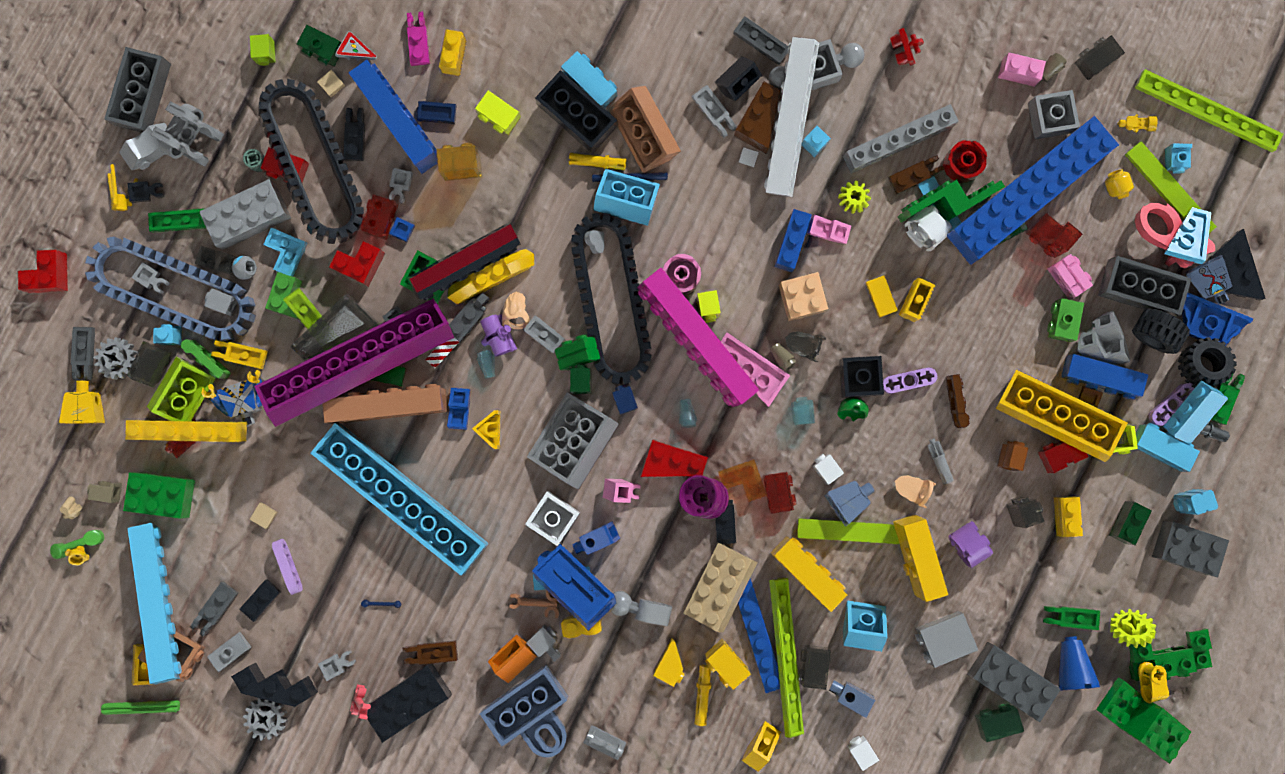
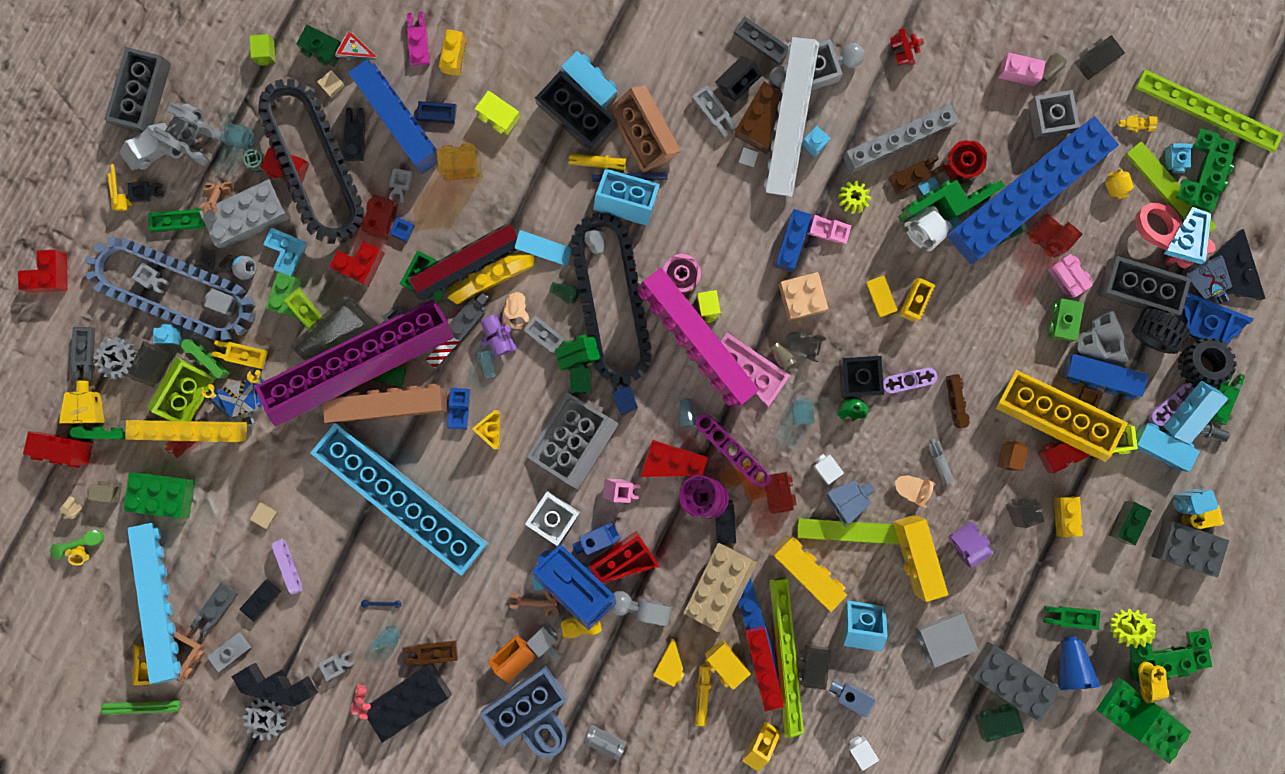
(57, 449): none -> red wedge
(97, 433): none -> green hinge
(214, 192): none -> nougat bar
(238, 136): none -> clear light blue brick
(387, 637): none -> clear light blue cone
(543, 248): none -> medium azure piece
(565, 292): none -> clear green cone
(623, 559): none -> red wedge
(741, 454): none -> magenta beam
(764, 668): none -> red brick
(1204, 520): none -> yellow piece
(1212, 173): none -> green bracket

